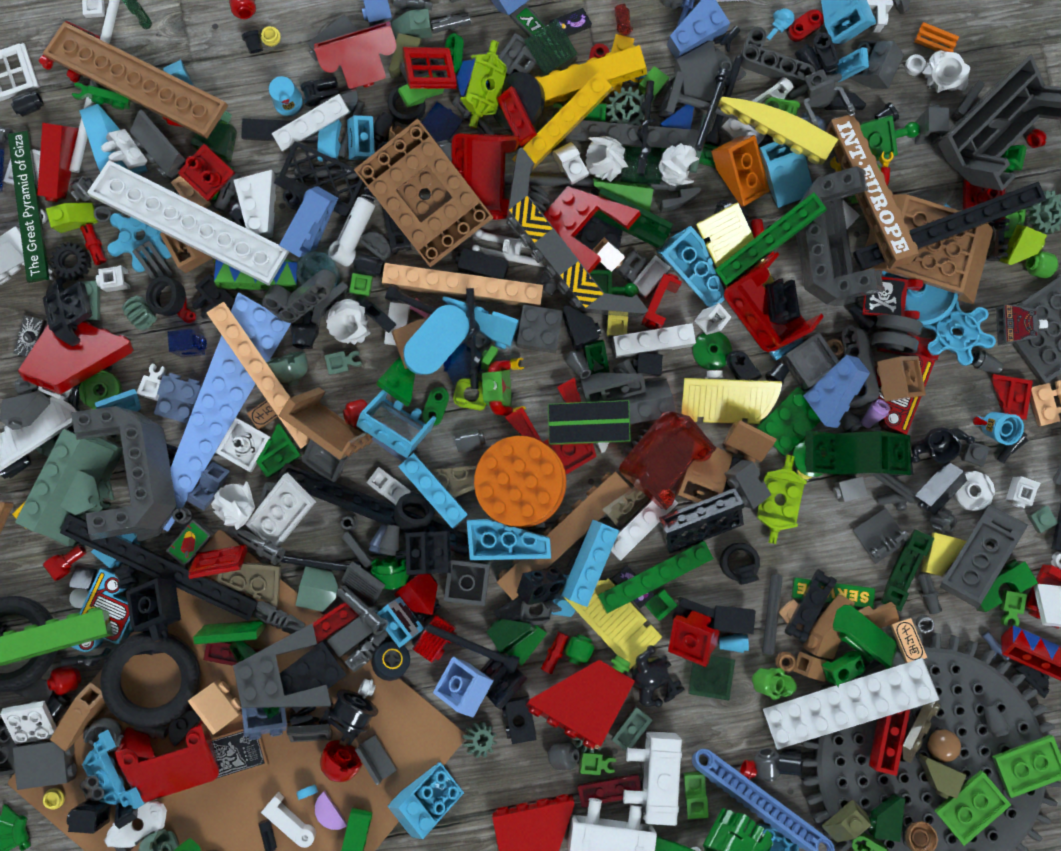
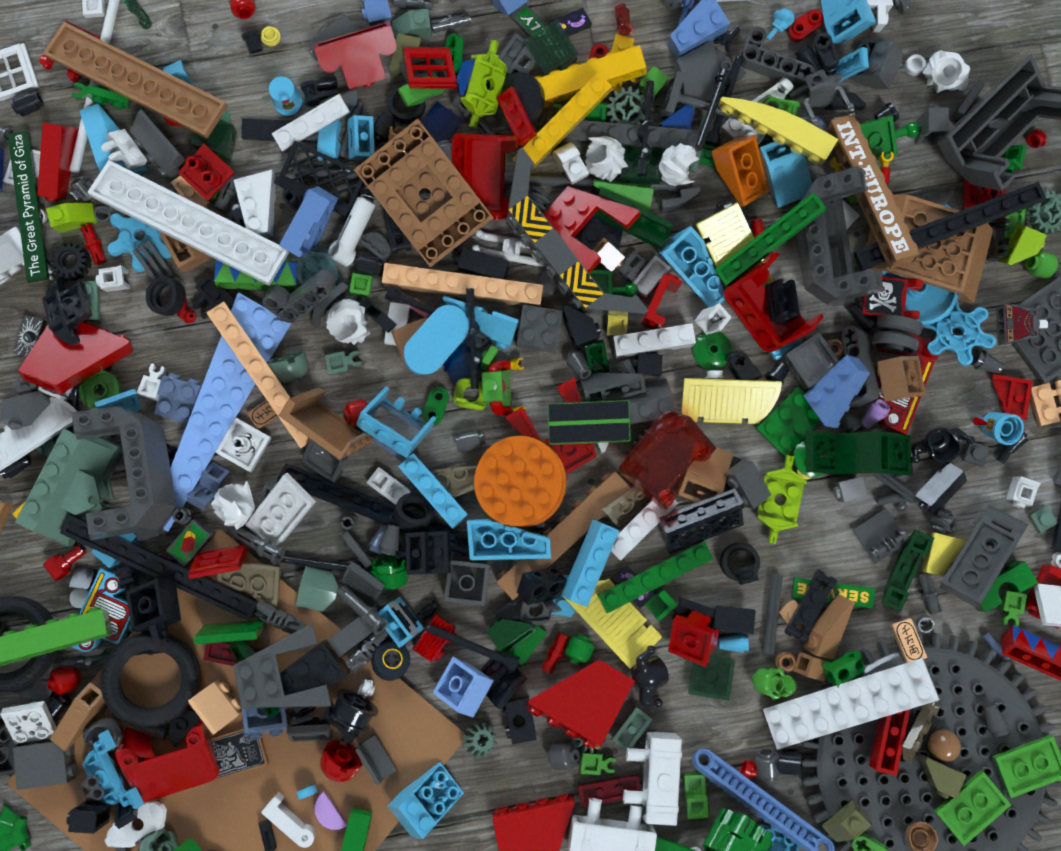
(53, 798): light yellow plate -> none
(139, 313): sand green gear -> none
(186, 343): clear blue brick -> none
(277, 452): green wing -> none
(304, 333): black piece -> none
(333, 621): red tile -> none
(398, 382): green wing -> none
(419, 594): red slope -> none
(620, 664): bright green plate -> none
(671, 689): black piece -> none
(748, 442): medium nougat slope -> none
(864, 636): green piece -> none
(881, 616): medium nougat slope -> none
(888, 818): dark green slope -> none
(936, 35): orange tile -> none
(985, 492): white tile -> none
(1035, 679): black plate -> none

